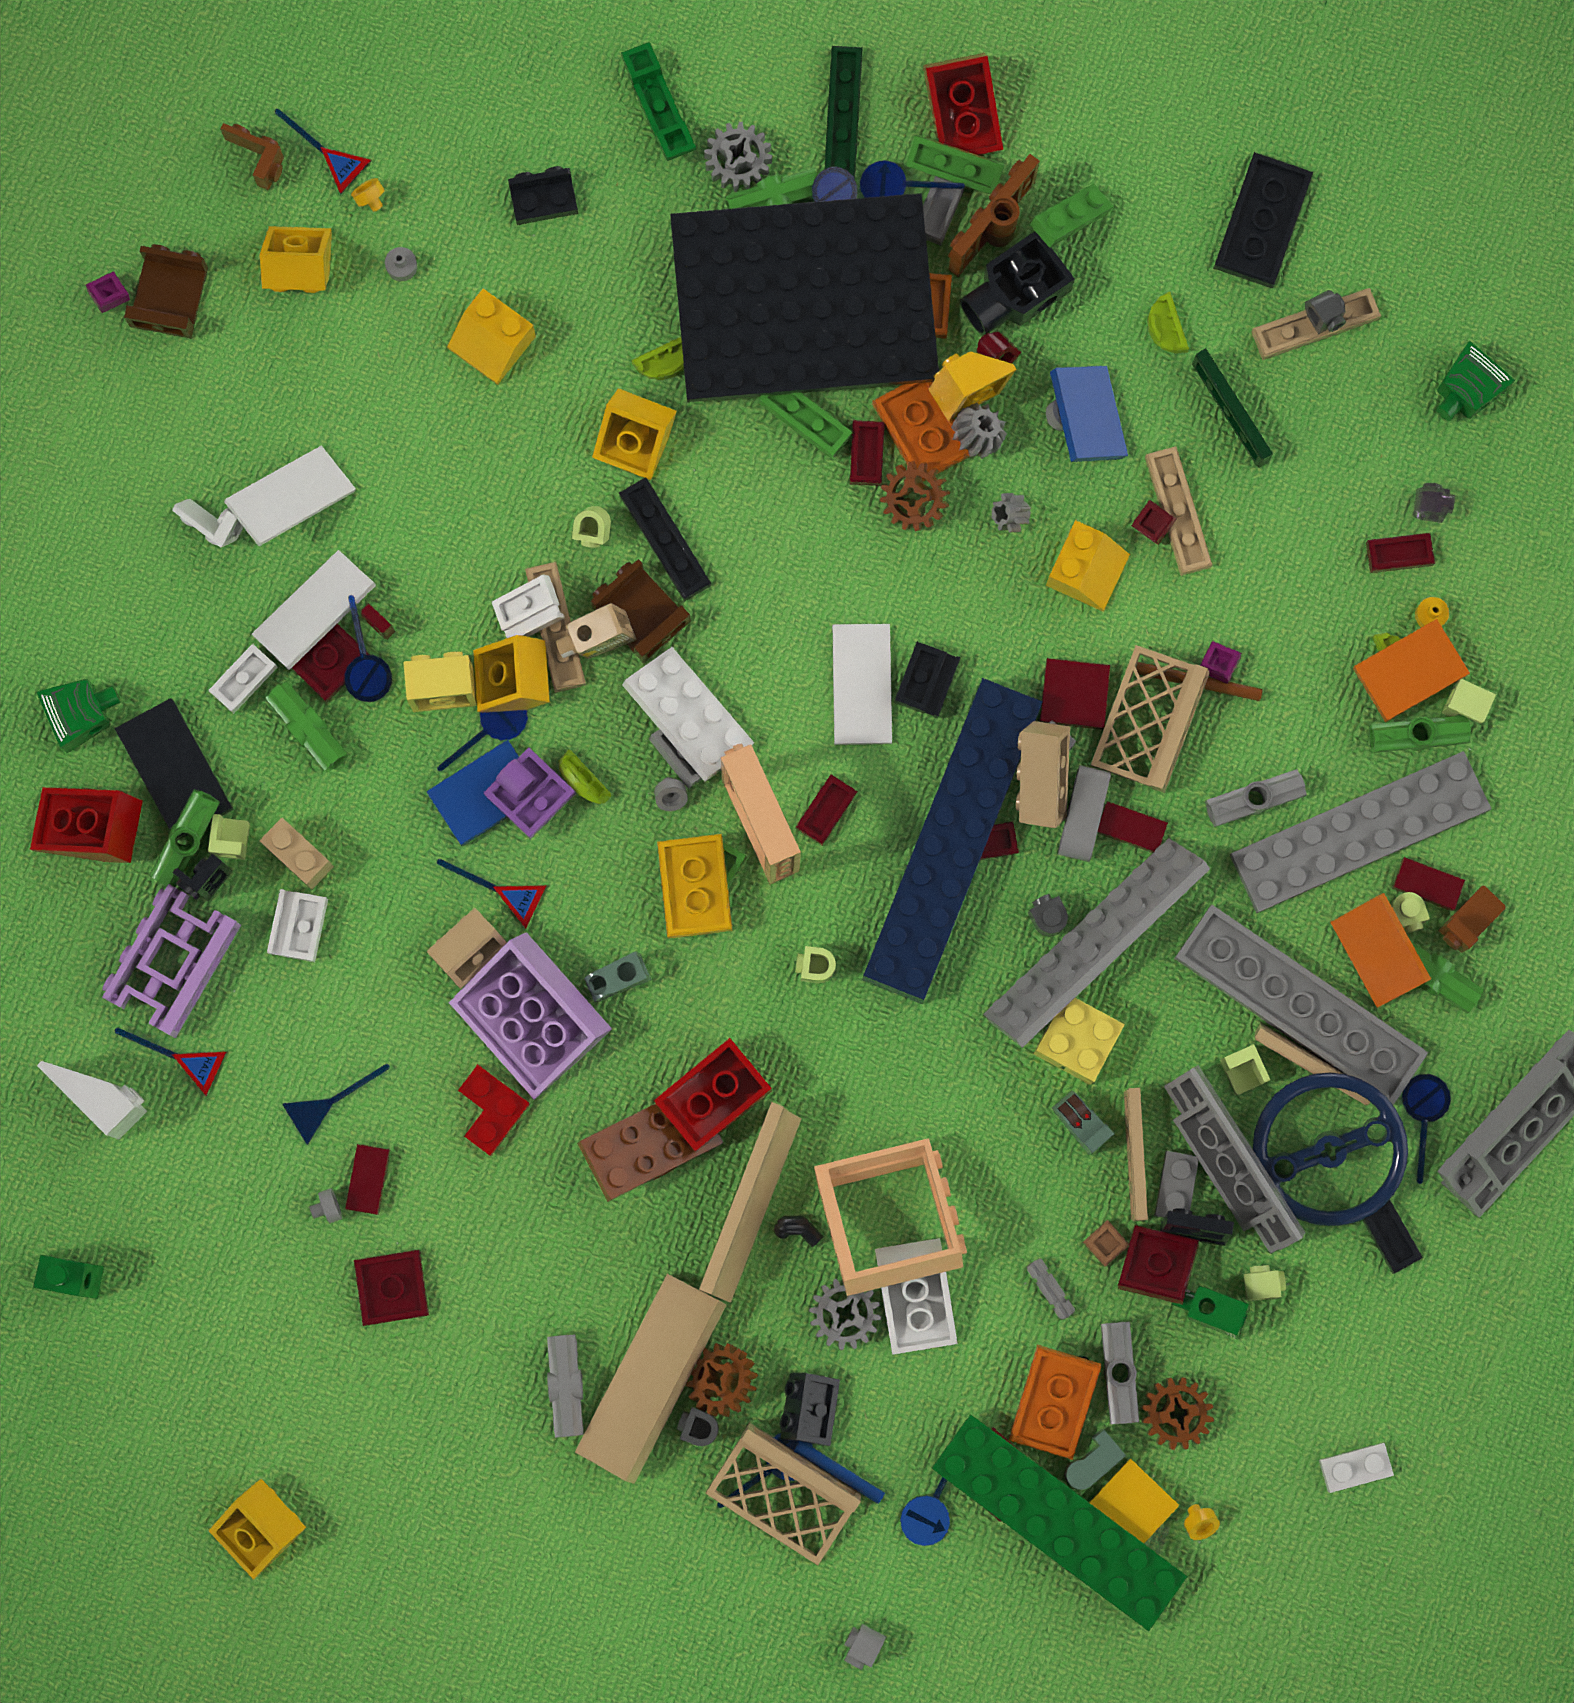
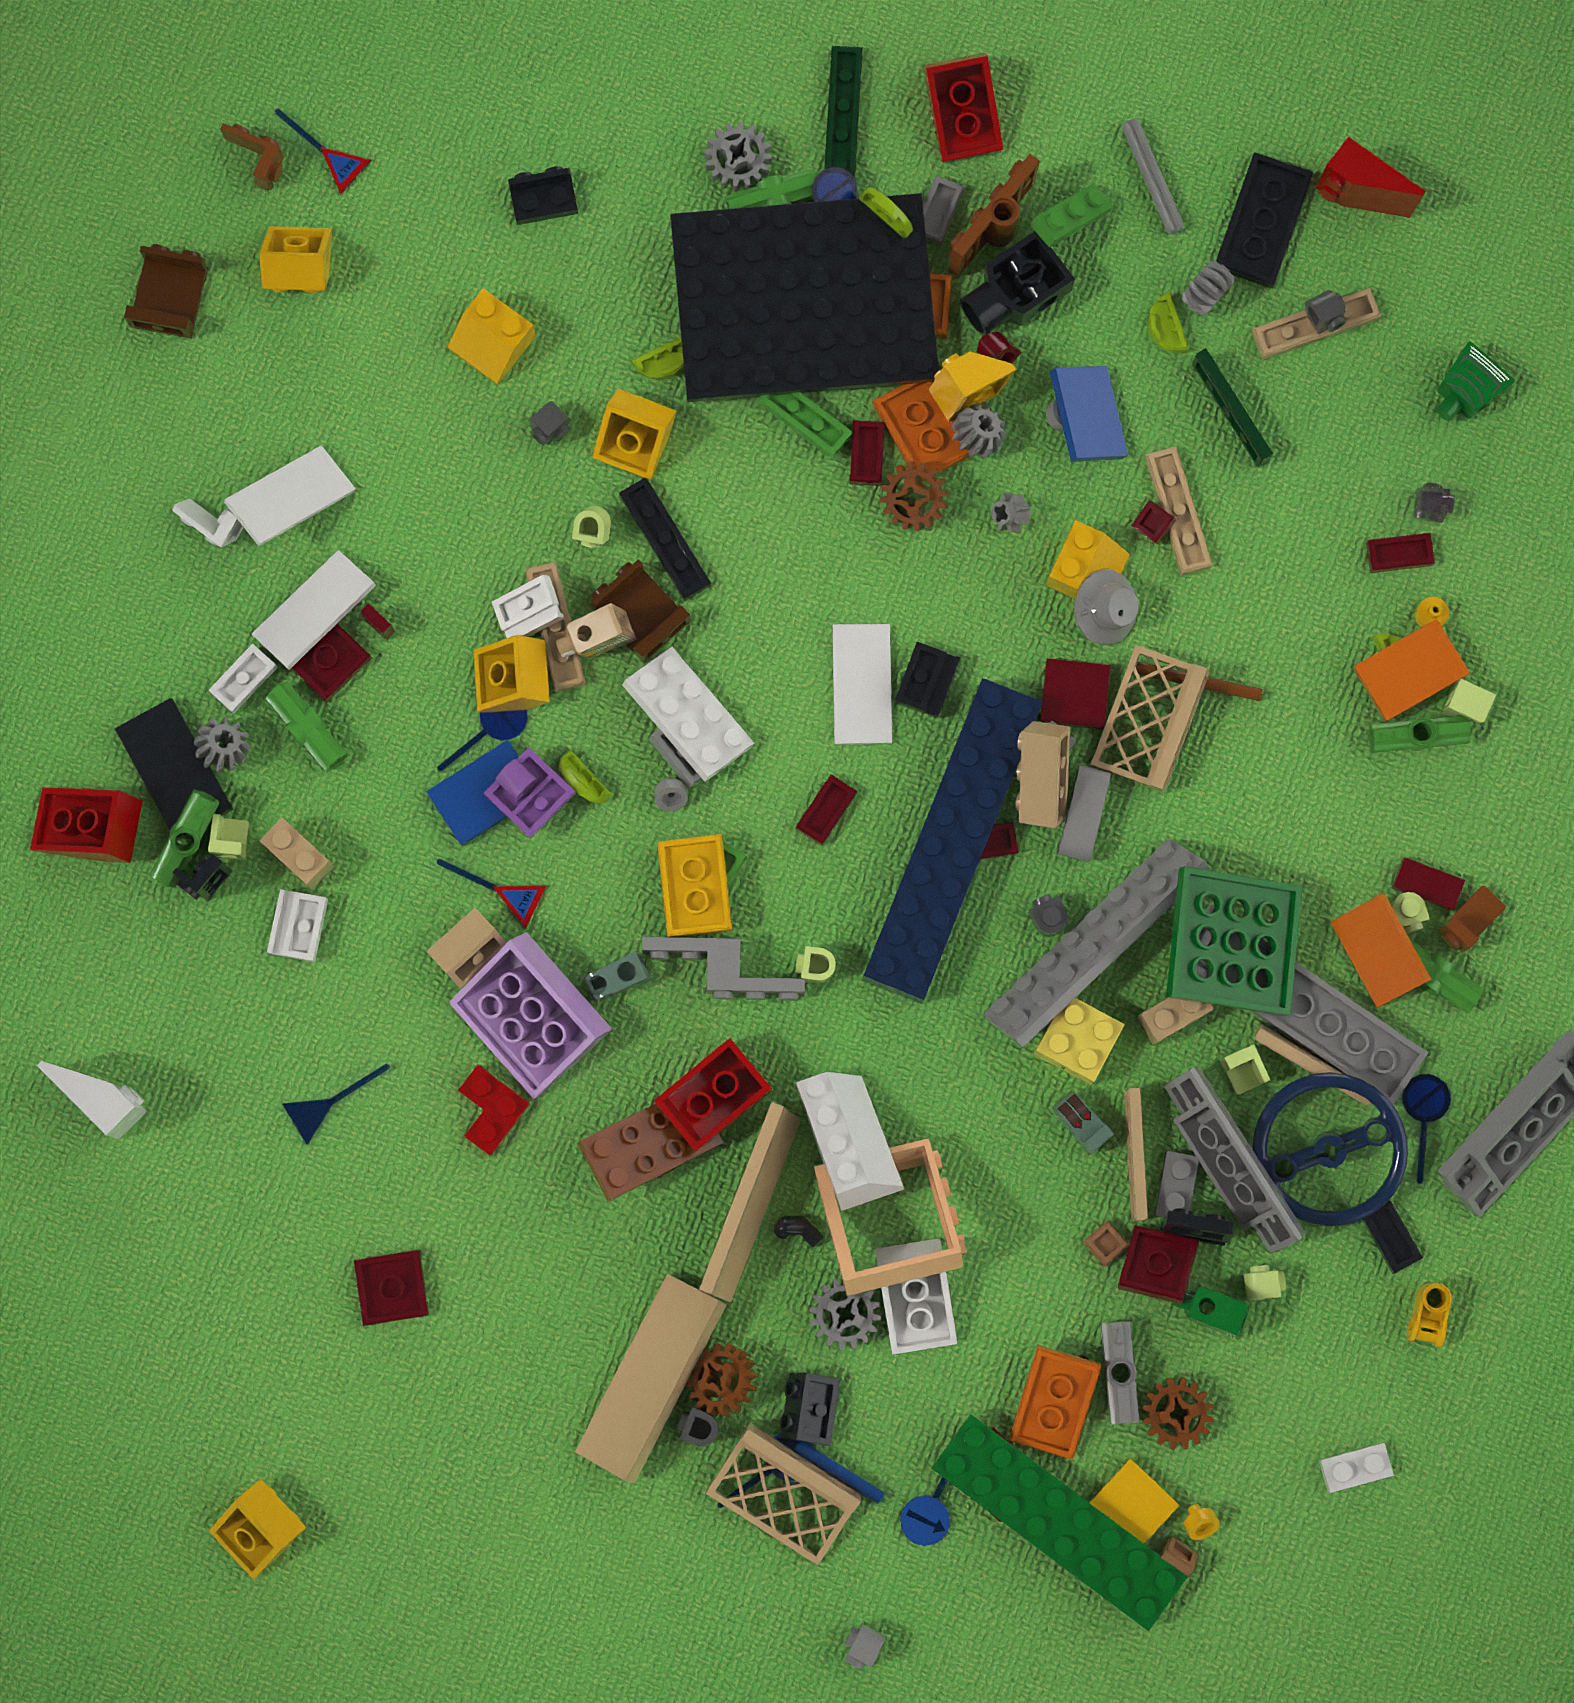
(68, 1276): green torso -> none
(77, 711): green torso -> none
(107, 292): magenta tile -> none
(196, 974): lavender fence -> none
(199, 1066): piece -> none
(233, 740): none -> light grey gear
(328, 1206): light grey tile -> none
(366, 676): clear blue piece -> none
(367, 1179): dark red tile -> none
(369, 194): yellow tile -> none
(401, 264): light grey tile -> none
(440, 682): light yellow brick -> none
(549, 424): none -> dark grey plate
(565, 1385): light grey piece -> none
(657, 102): green slope -> none
(723, 967): none -> light grey bracket
(760, 813): light nougat window -> none
(849, 1138): none -> white slope
(887, 211): none -> lime tile
(888, 179): clear blue piece -> none
(954, 164): bright green plate -> none
(1050, 1289): light grey axle -> none
(1097, 1462): sand green leg -> none
(1098, 607): none -> light grey hat
(1131, 827): dark red tile -> none
(1152, 176): none -> light grey axle
(1171, 1017): none -> tan brick
(1179, 1555): none -> medium nougat tile
(1187, 948): none -> green piece
(1208, 288): none -> light grey gear
(1221, 661): magenta tile -> none
(1274, 793): light grey piece -> none
(1360, 832): light grey plate -> none
(1367, 183): none -> red slope
(1430, 1317): none -> yellow piece

